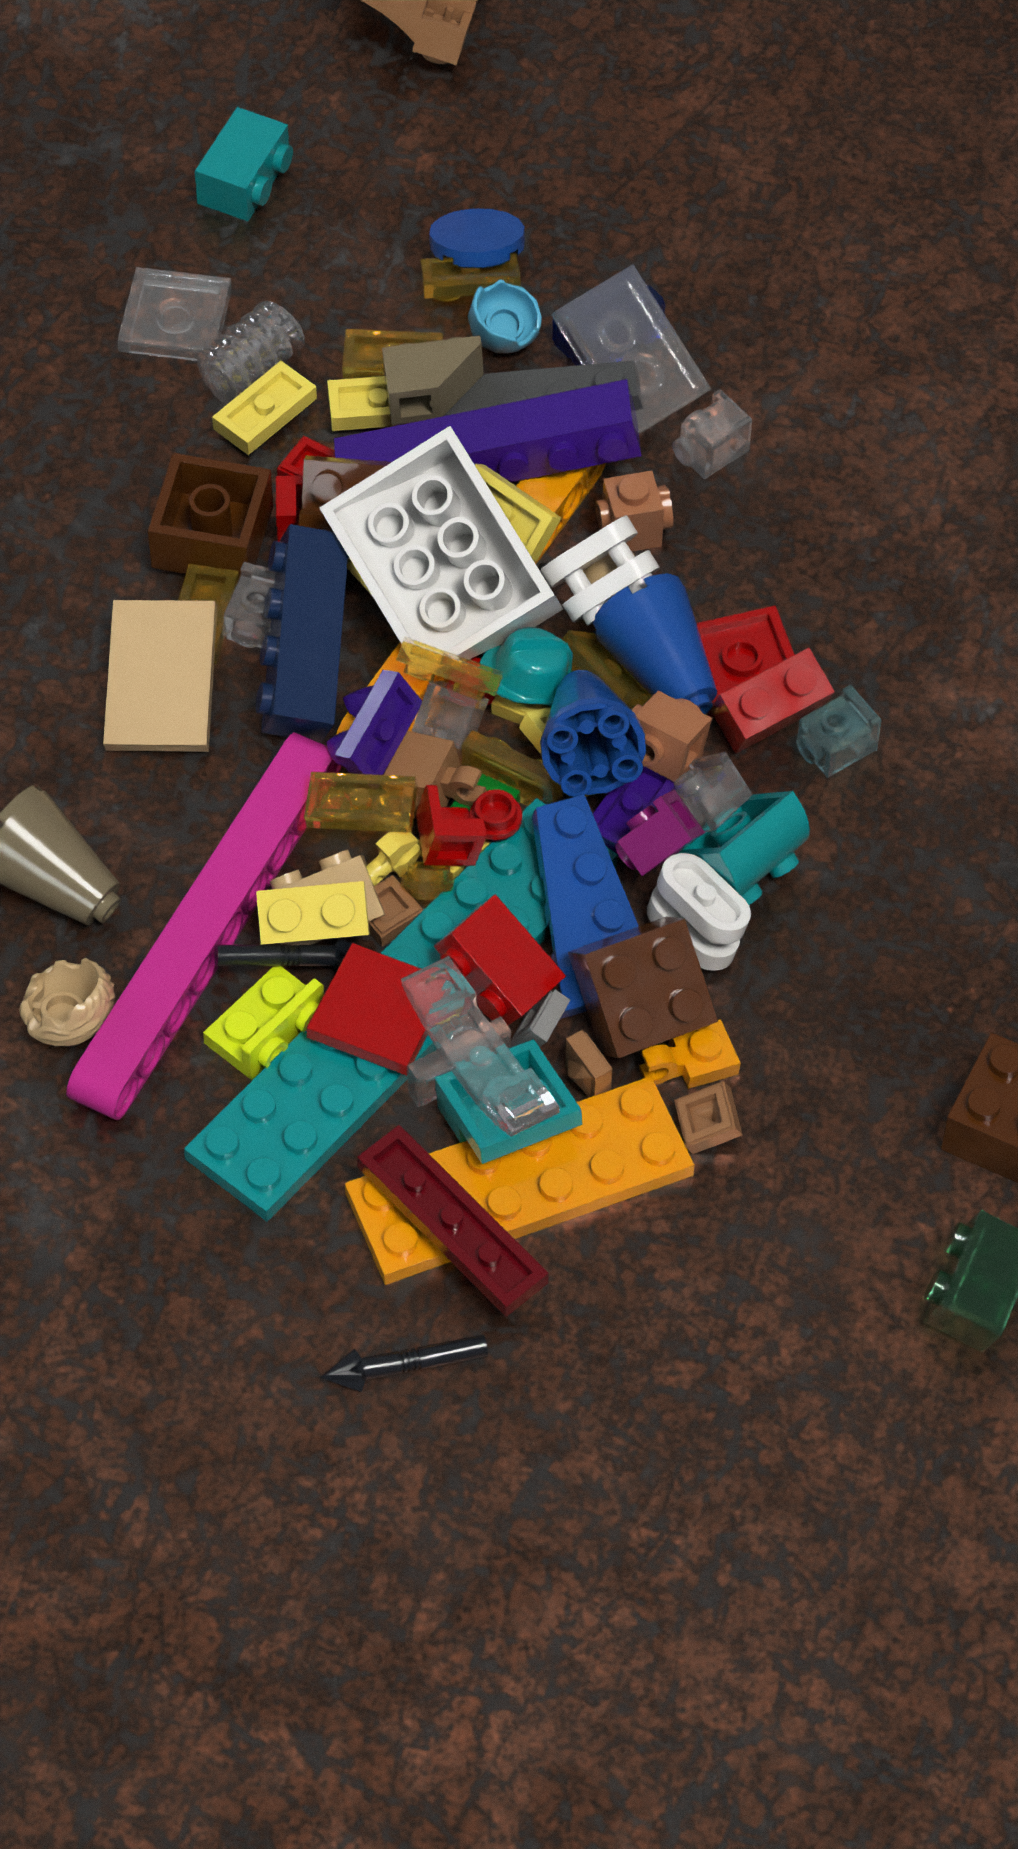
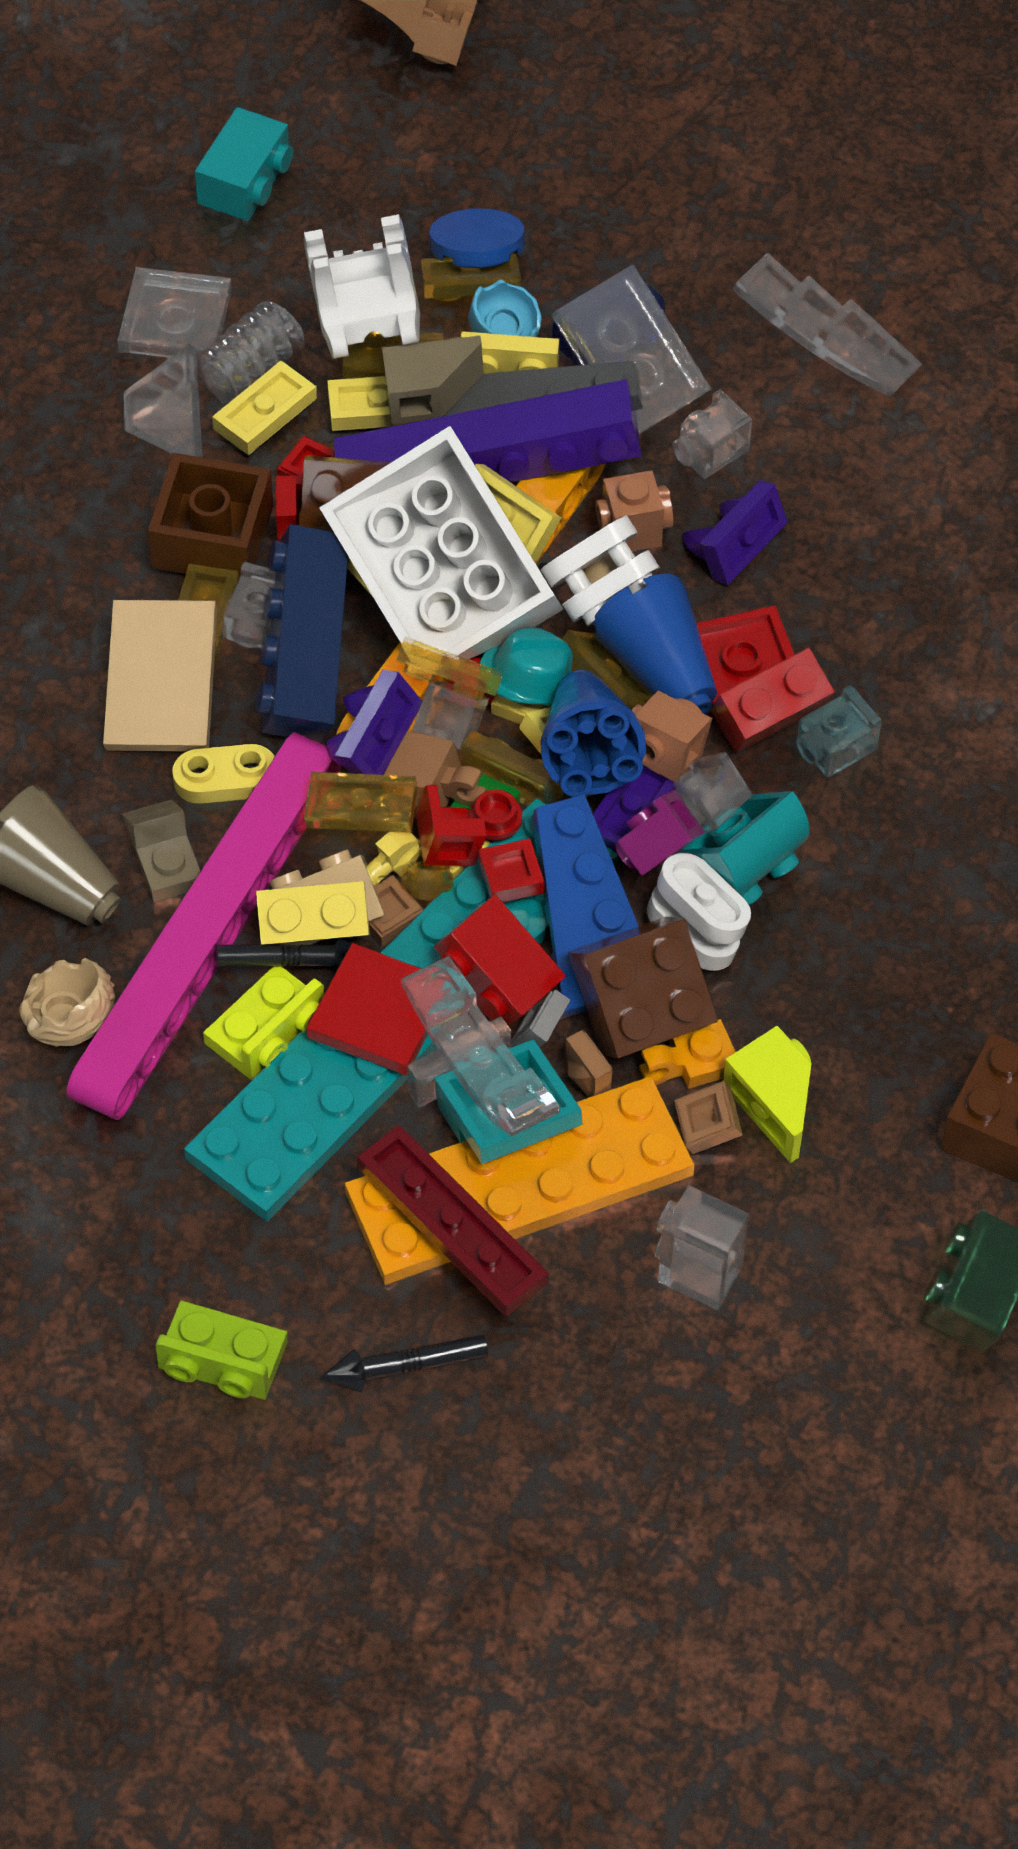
(162, 849): none -> dark tan slope
(167, 405): none -> clear slope
(221, 1351): none -> lime bracket
(224, 774): none -> light yellow plate
(364, 290): none -> white animal
(511, 870): none -> red plate
(516, 353): none -> light yellow plate
(701, 1246): none -> clear brick
(742, 533): none -> dark purple tile
(772, 1087): none -> neon yellow slope
(833, 332): none -> clear slope

